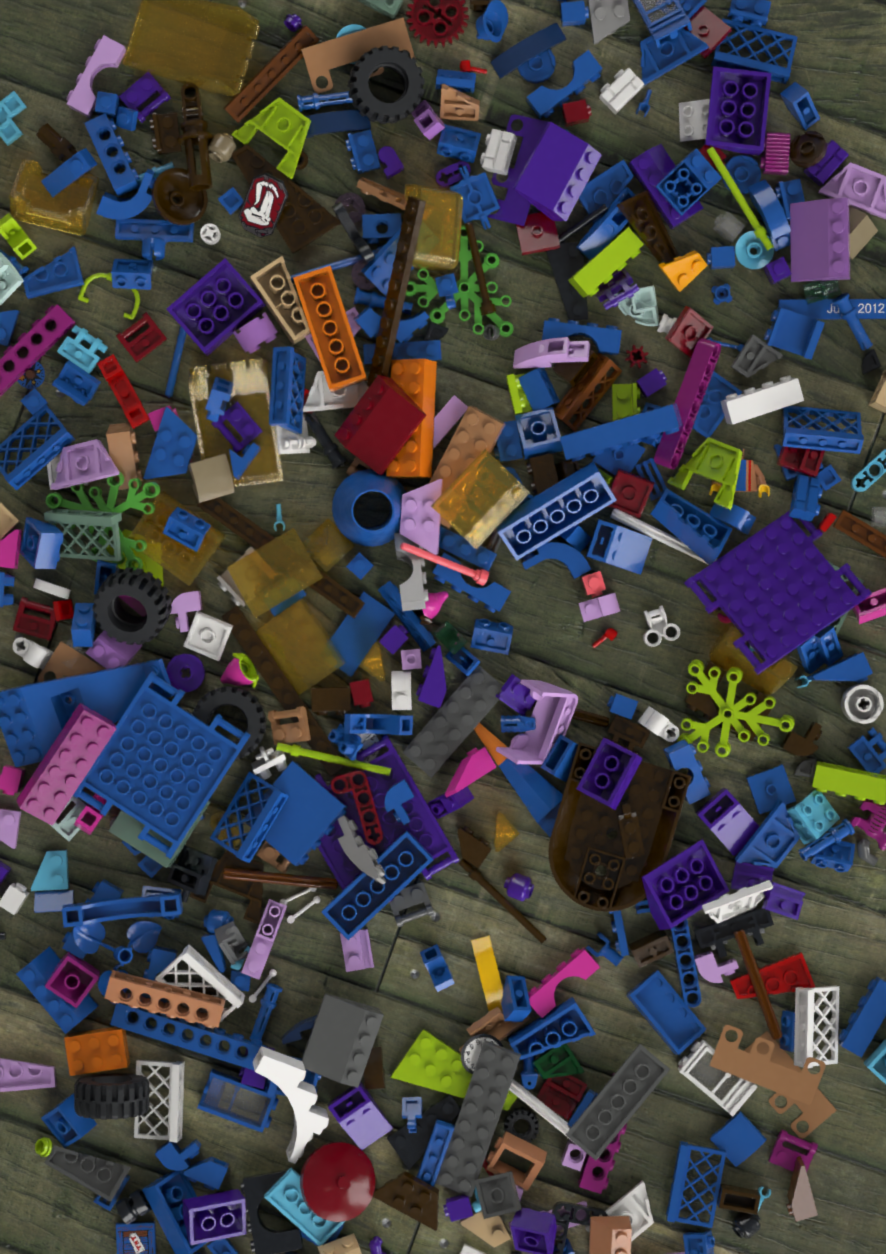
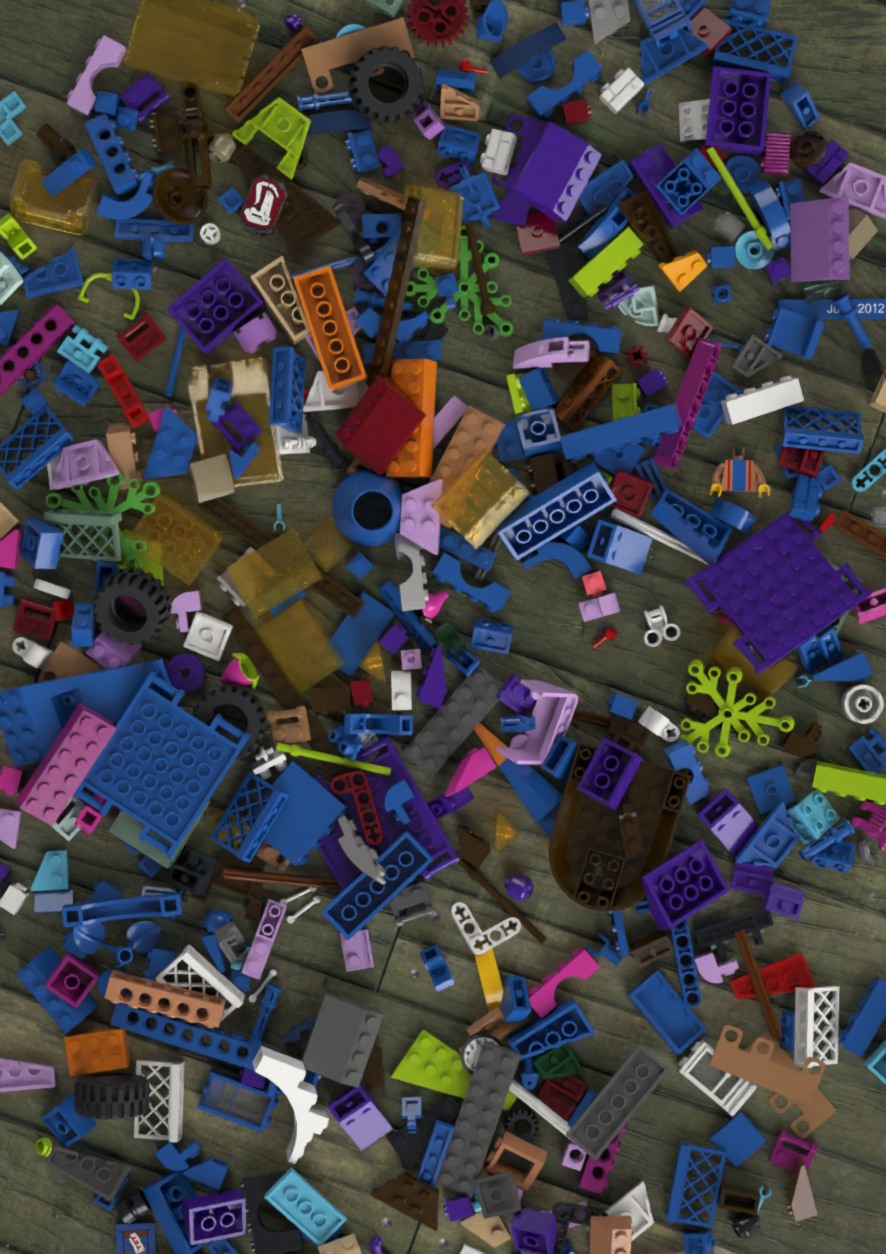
(186, 528): blue bracket -> none
(337, 1182): dark red dish -> none
(477, 935): none -> white beam
(479, 576): coral piece -> none
(715, 462): lime wing -> none
(736, 903): white wing -> none

